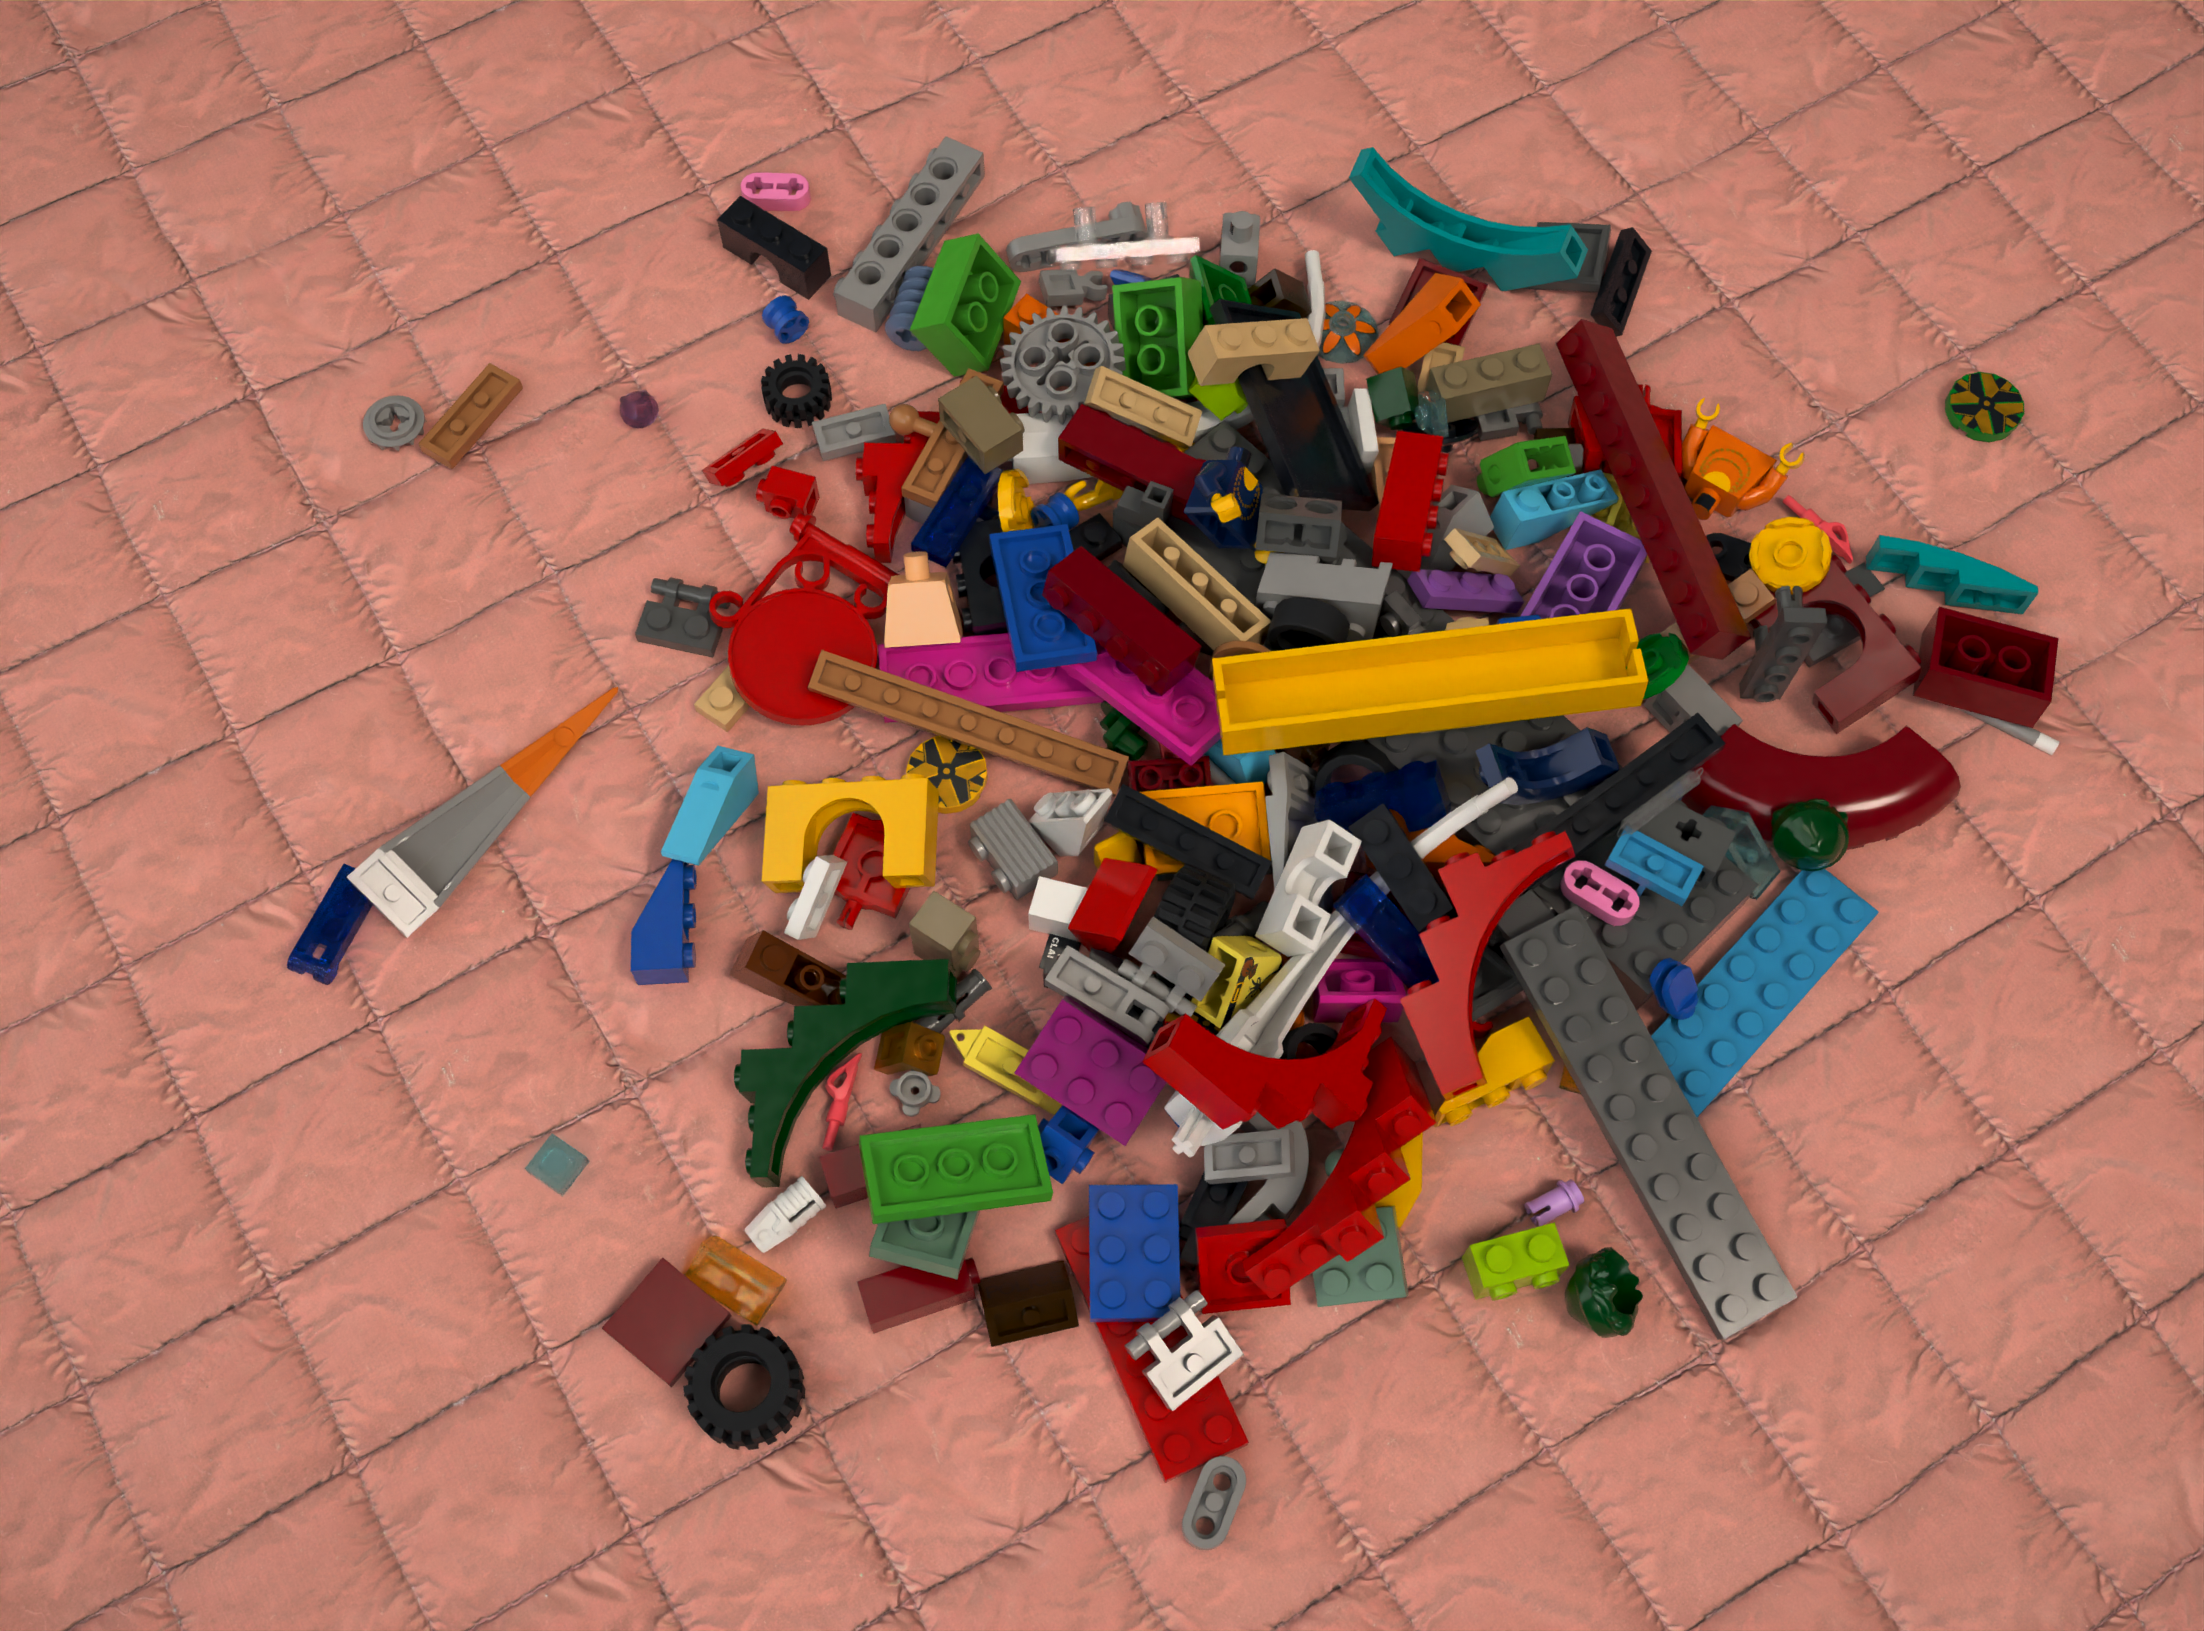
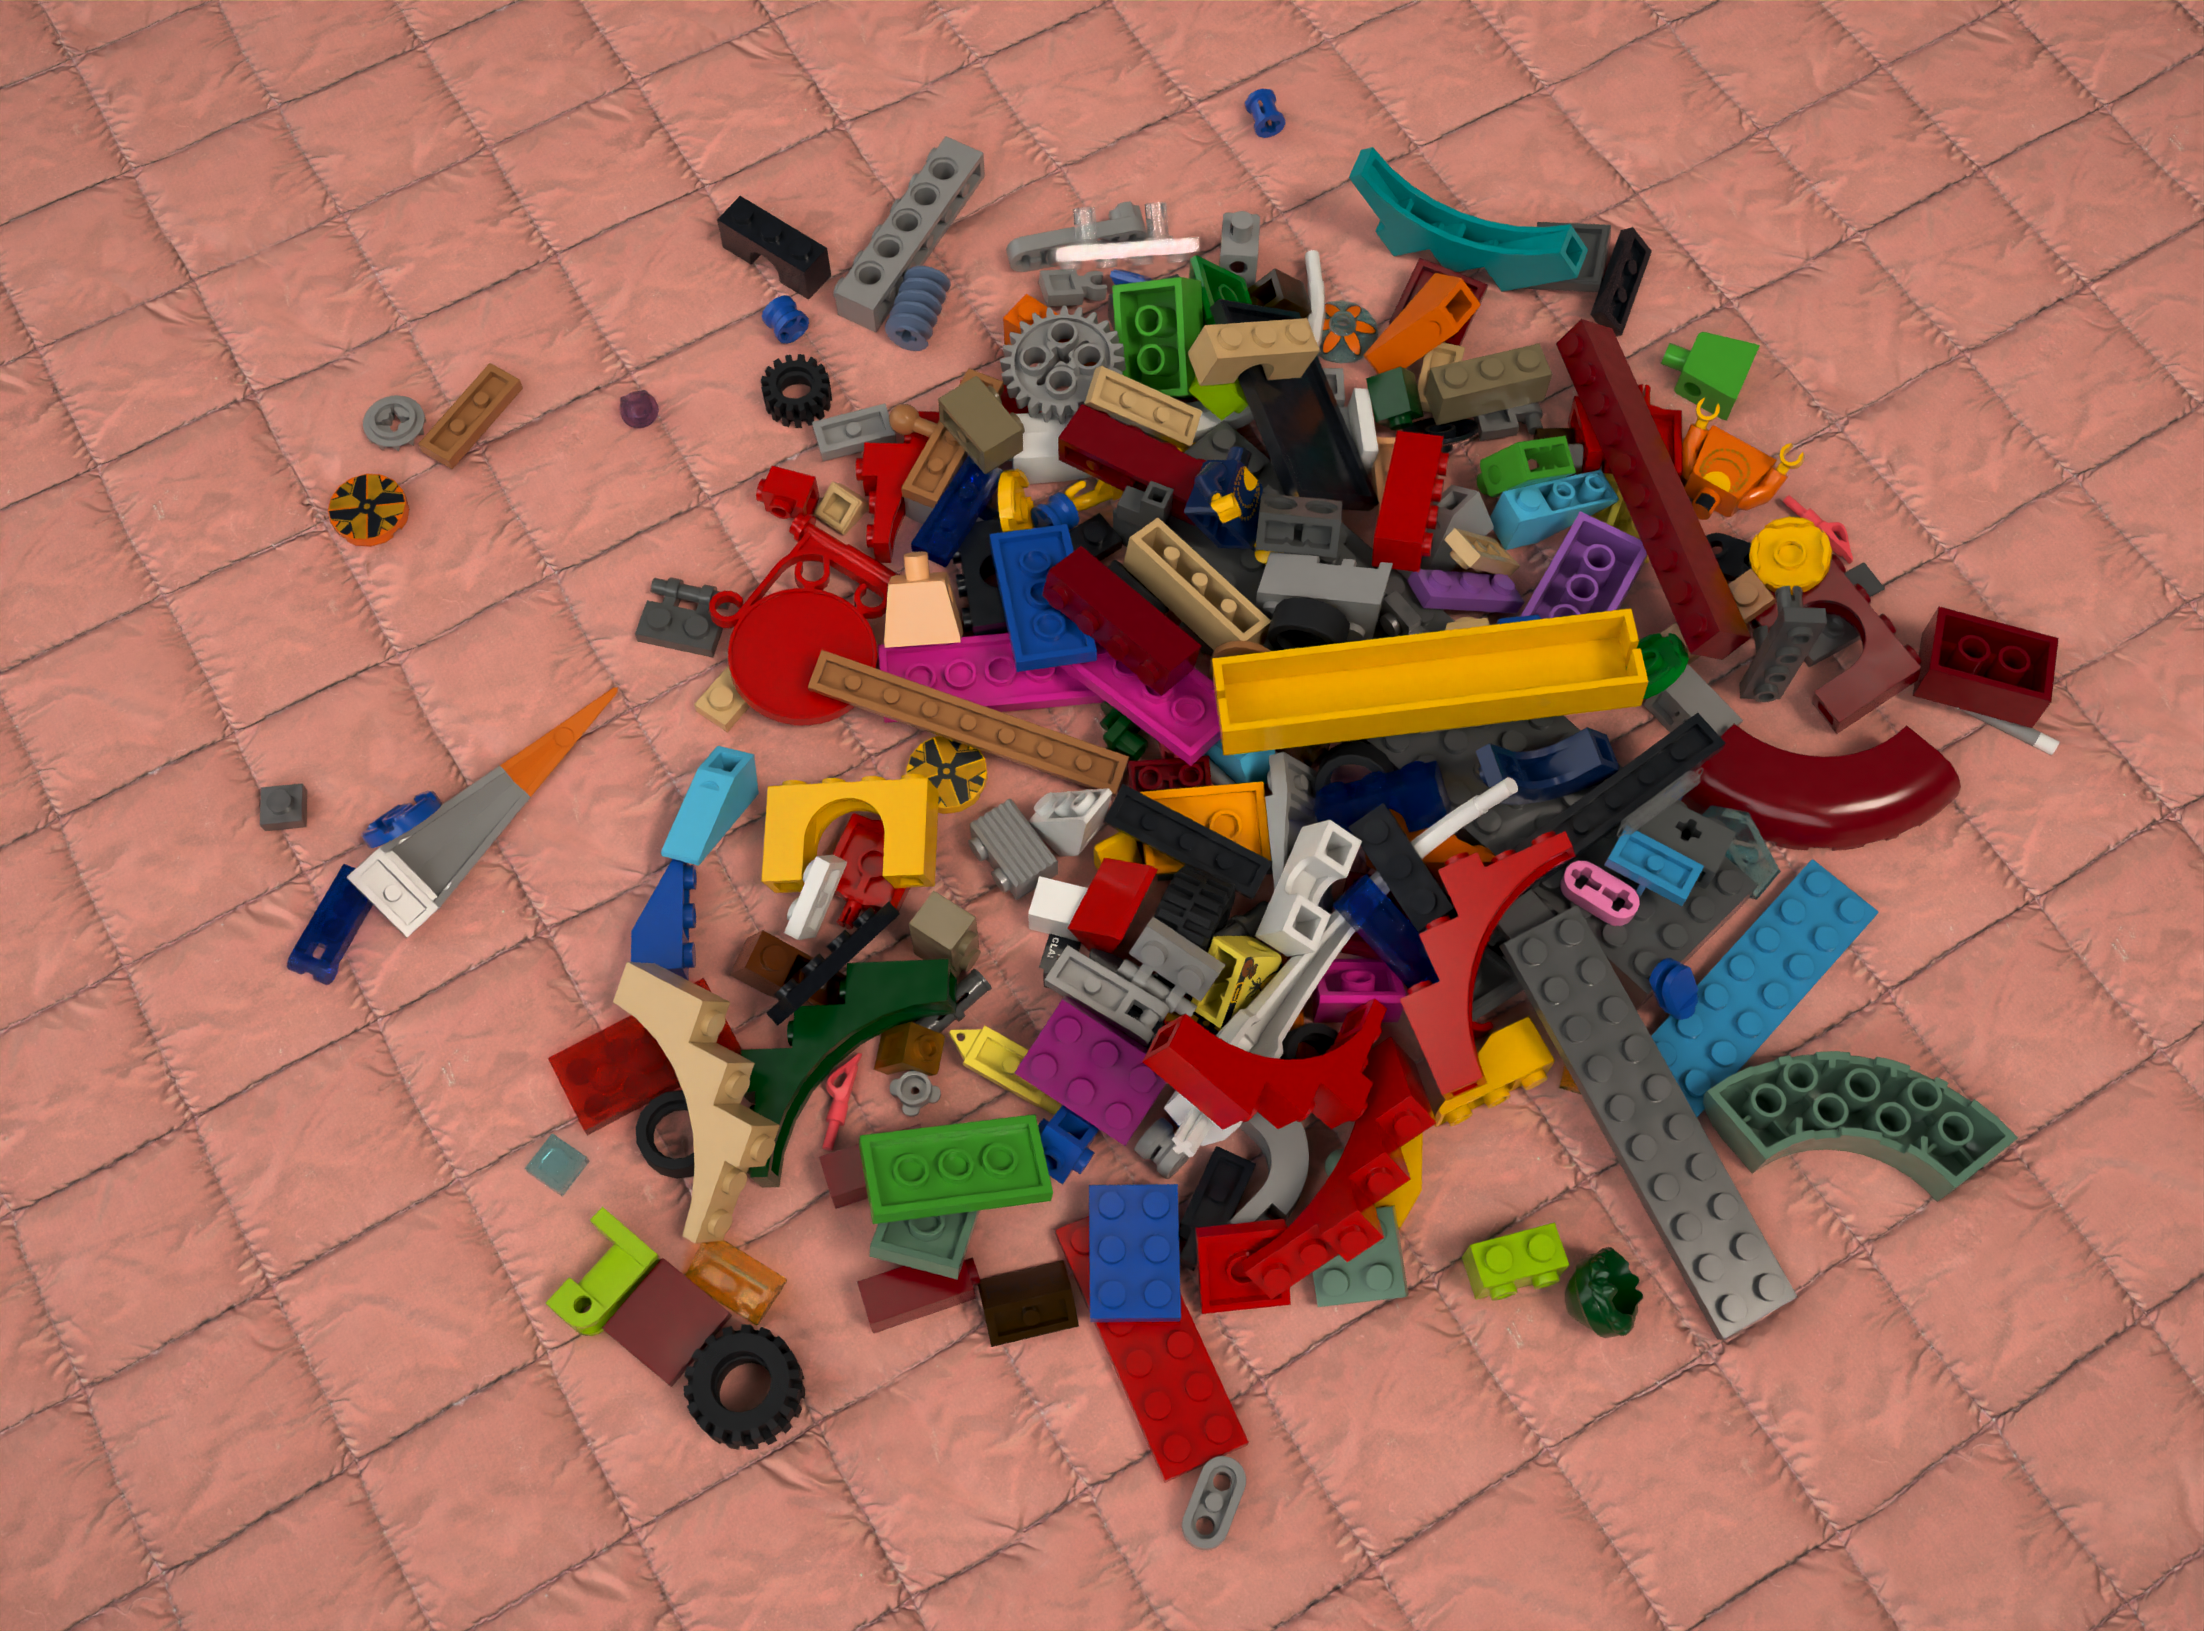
(283, 807): none -> flat silver plate
(368, 509): none -> tile
(401, 819): none -> blue tile
(607, 1282): none -> lime piece
(619, 1071): none -> clear red plate
(648, 1119): none -> black tyre
(713, 1080): none -> tan arch
(754, 450): red plate -> none
(776, 191): bright pink beam -> none
(784, 1215): white hinge -> none
(820, 970): none -> black plate
(841, 507): none -> tan slope
(965, 305): bright green brick -> none
(1158, 1145): none -> light grey wheel
(1193, 1360): plate -> none
(1250, 1157): light grey plate -> none
(1264, 113): none -> blue bush
(1432, 413): clear light blue plate -> none
(1556, 1202): lavender pin -> none
(1711, 370): none -> bright green torso
(1810, 834): dark green hair -> none
(1856, 1108): none -> sand green brick
(1961, 577): teal slope -> none
(1984, 406): tile -> none

